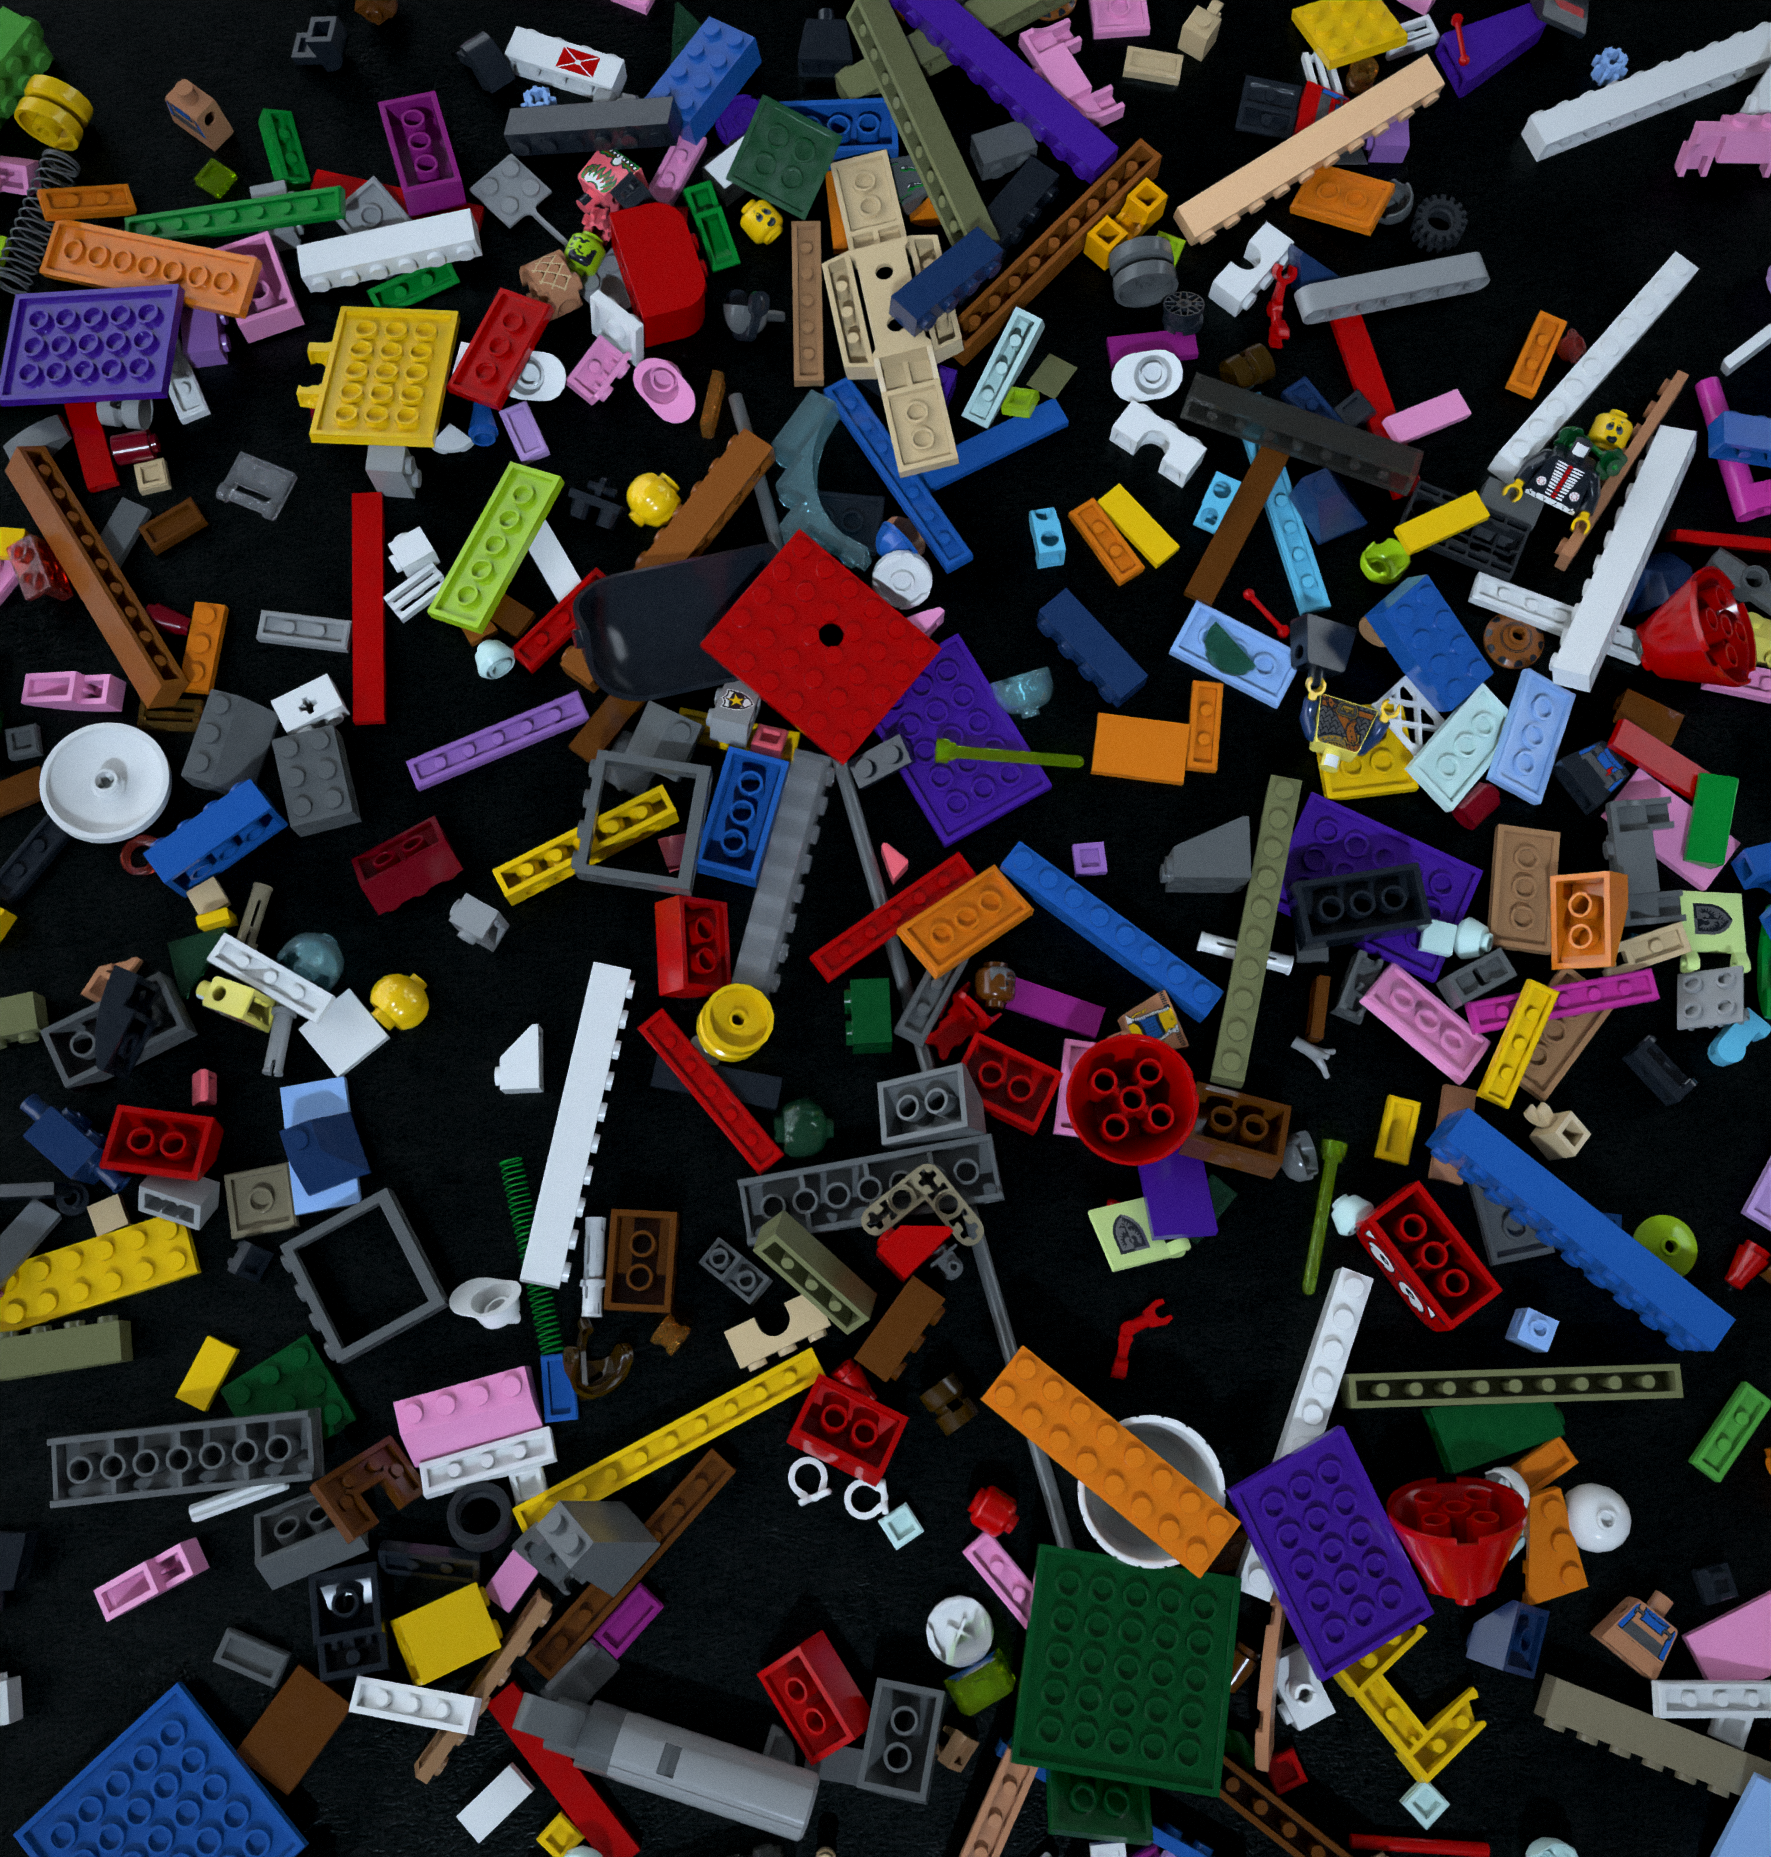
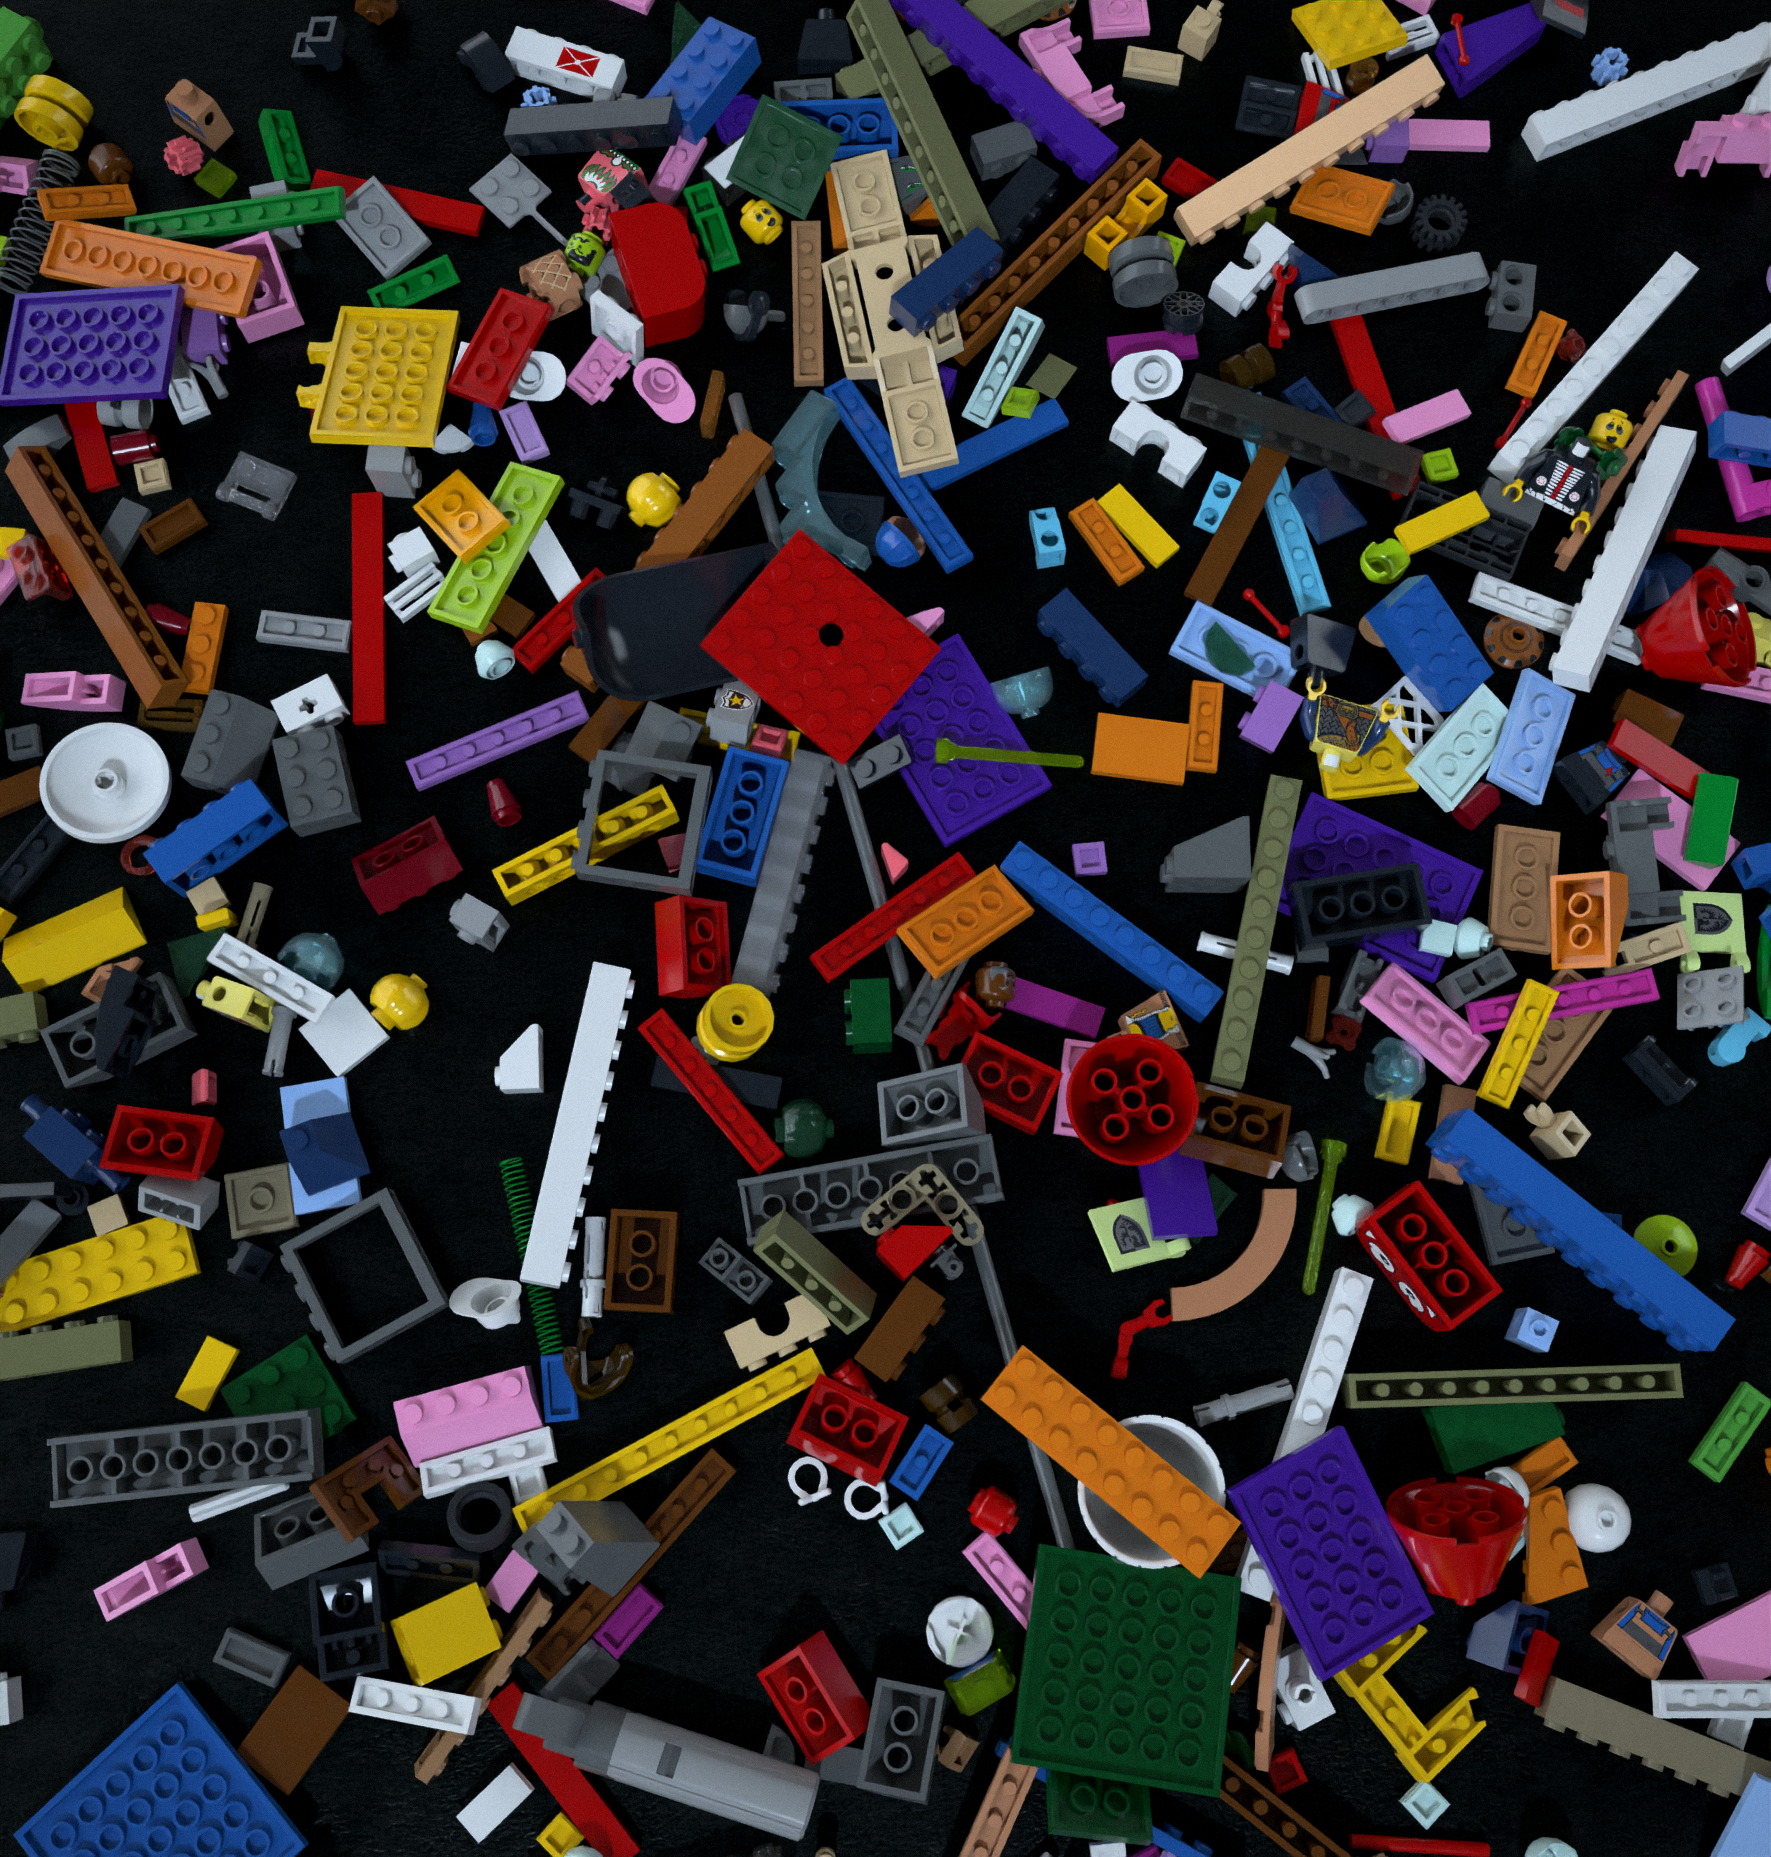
(73, 942): none -> yellow slope
(110, 164): none -> reddish brown head
(183, 155): none -> coral gear
(211, 373): none -> light grey bar
(389, 250): white brick -> none
(422, 153): magenta brick -> none
(462, 516): none -> light orange tile
(503, 805): none -> dark red cone
(670, 1334): clear orange wheel -> none
(803, 90): none -> dark grey hinge
(902, 579): white tile -> none
(921, 1462): none -> blue panel
(1186, 179): none -> red tile
(1230, 1406): none -> light grey pin
(1249, 1269): none -> nougat tile
(1255, 221): none -> clear neon green tile
(1270, 717): none -> medium lavender brick
(1352, 1028): none -> clear red plate
(1395, 1072): none -> clear light blue cylinder
(1439, 466): none -> lime tile
(1449, 135): none -> bright pink tile
(1502, 440): none -> red hinge
(1515, 297): none -> dark grey brick
(1536, 1668): none -> red tile

